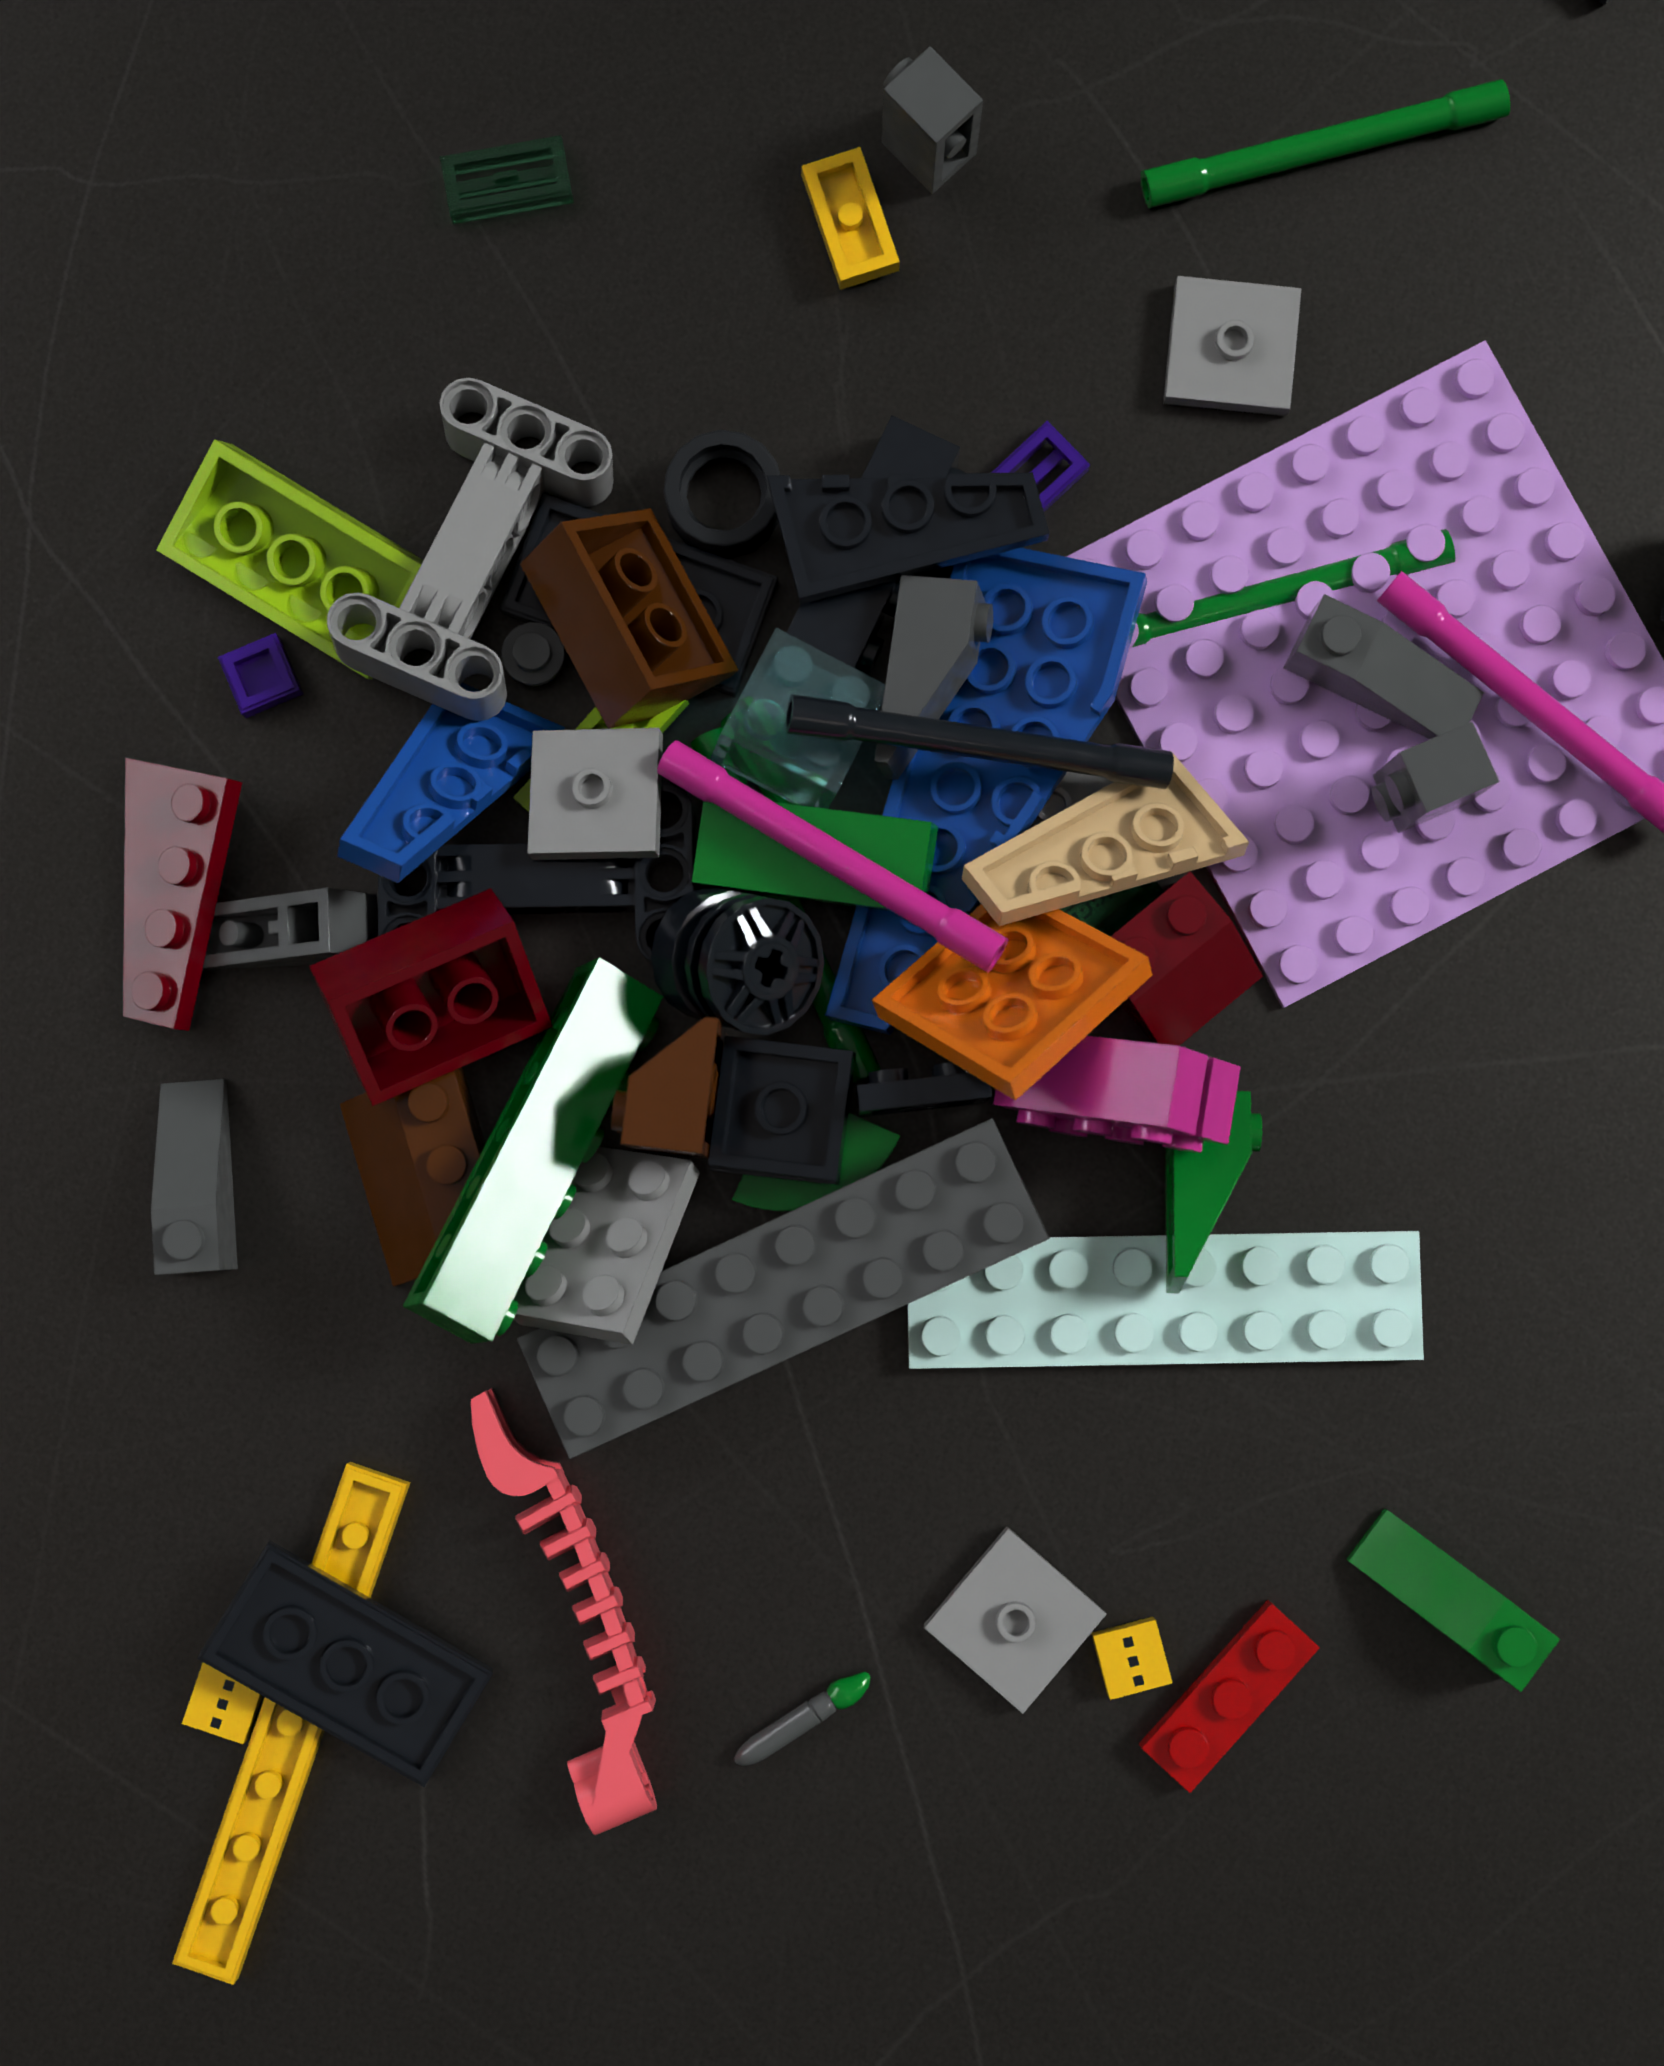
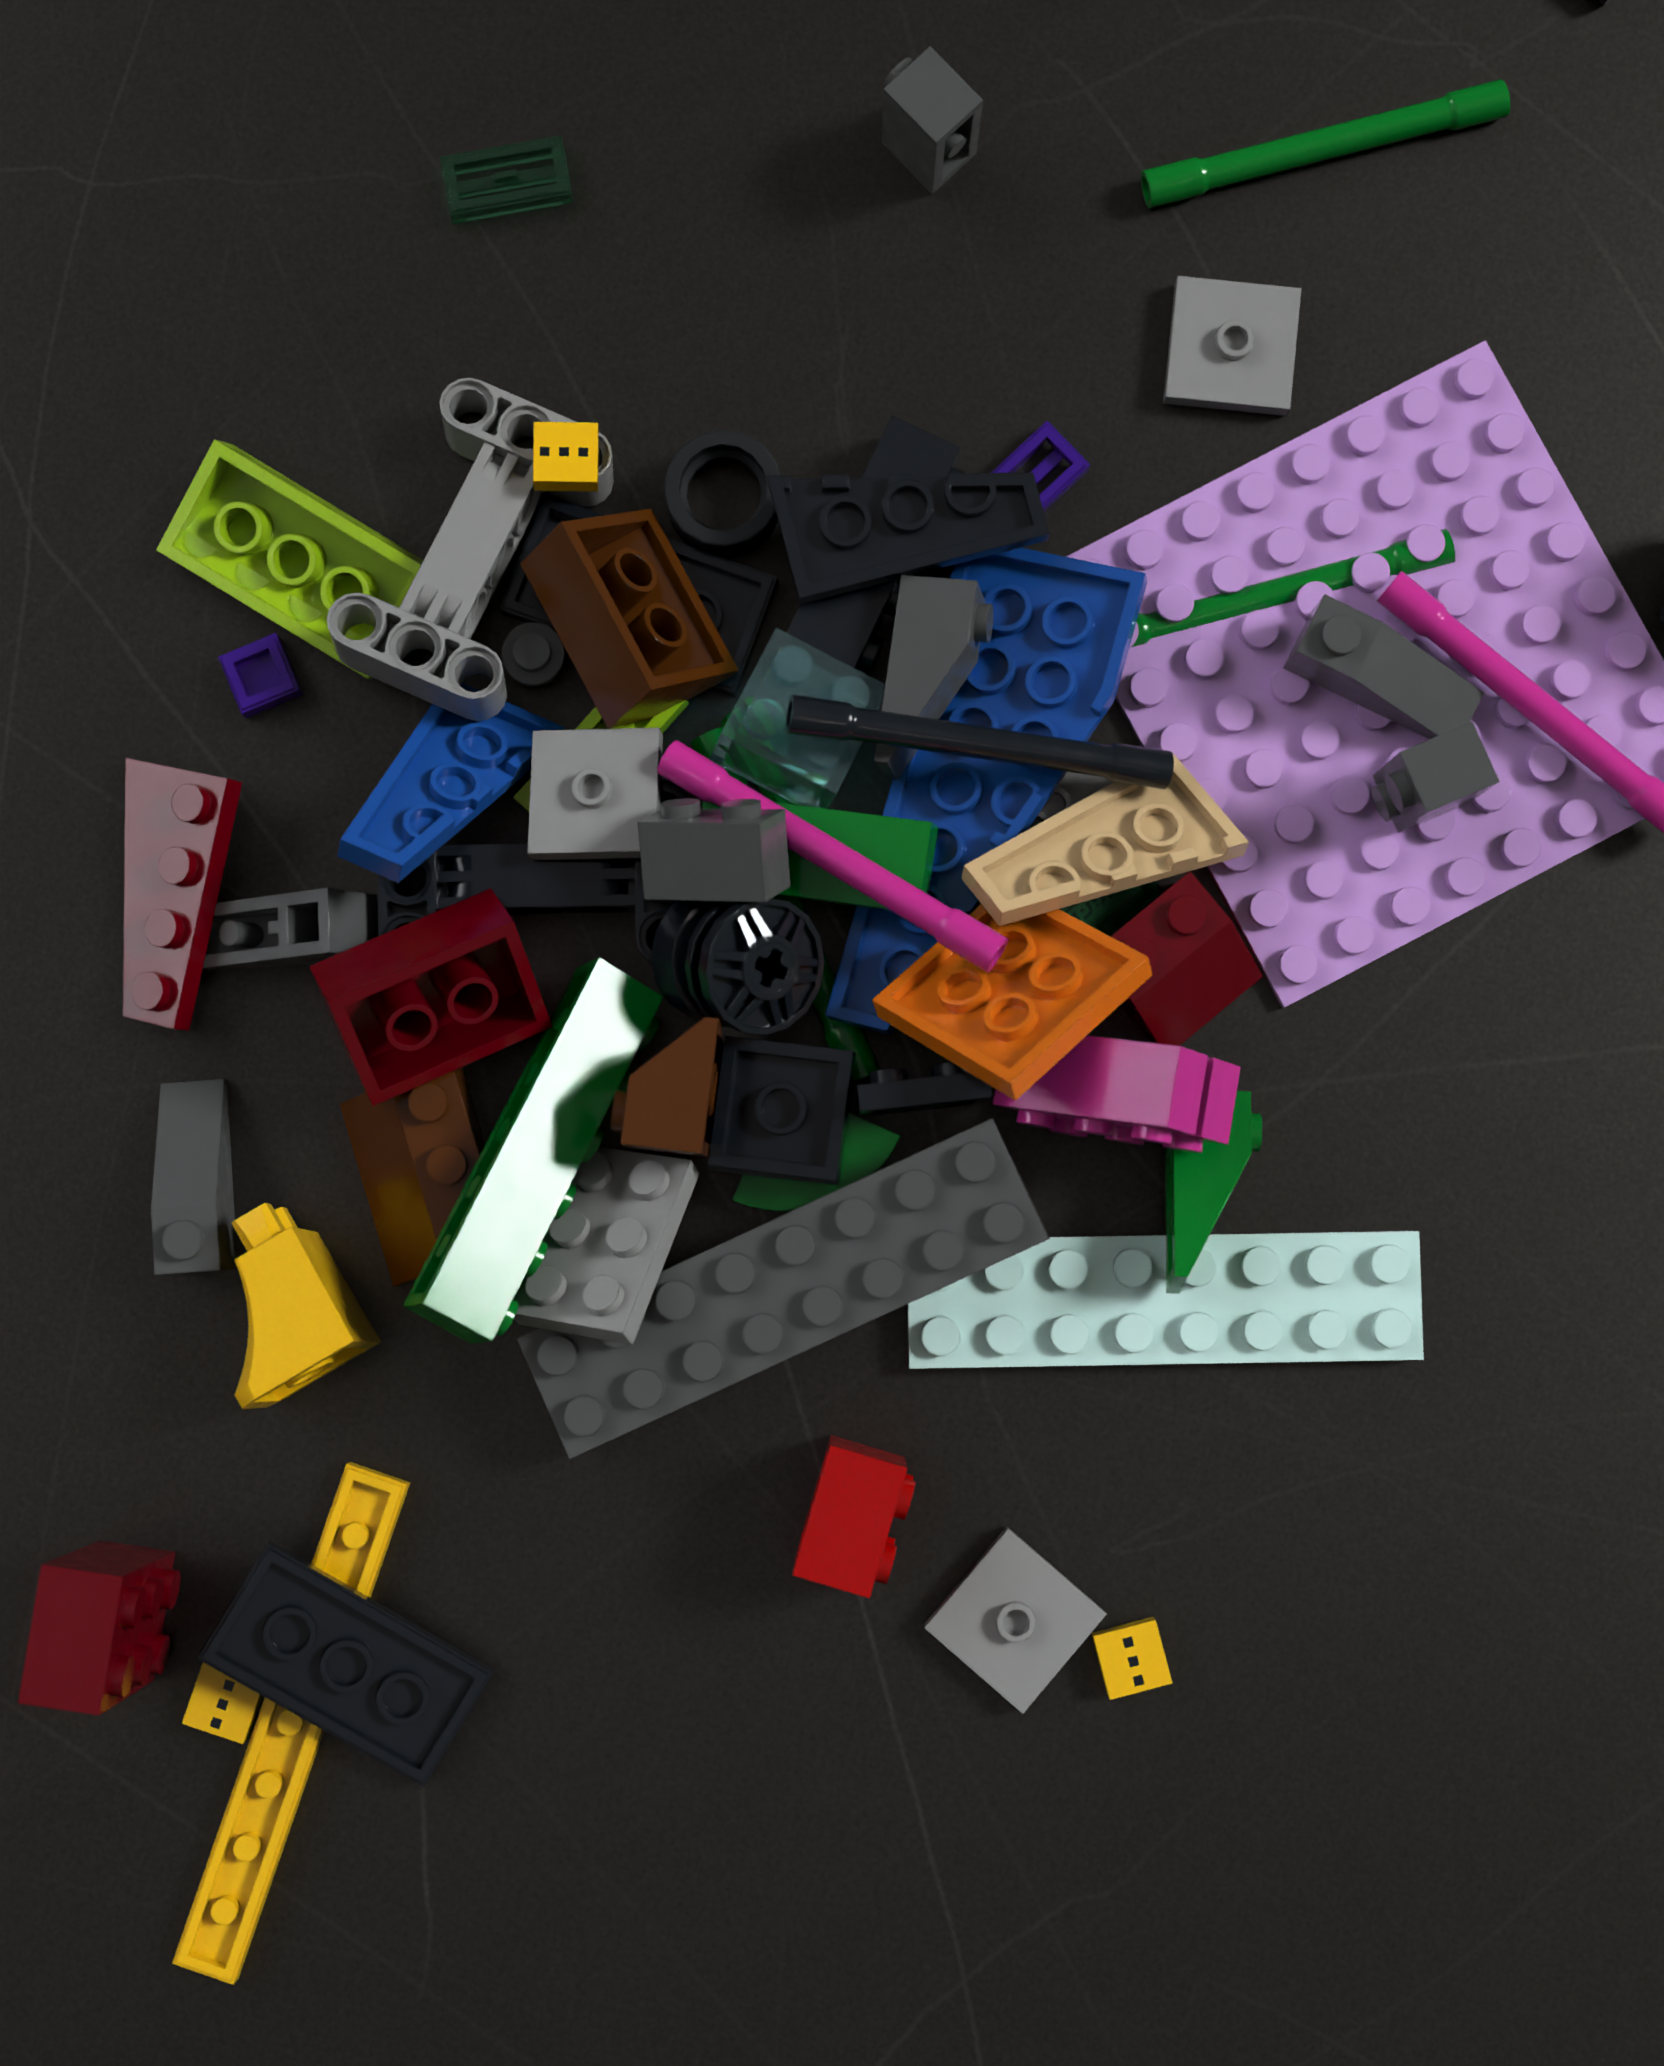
(98, 1626): none -> dark red brick
(297, 1309): none -> yellow hips
(565, 456): none -> yellow tile
(612, 1778): coral piece -> none
(714, 852): none -> dark grey brick
(839, 1695): dark grey piece -> none
(850, 218): yellow plate -> none
(851, 1517): none -> red brick
(1228, 1696): red plate -> none
(1453, 1600): green slope -> none

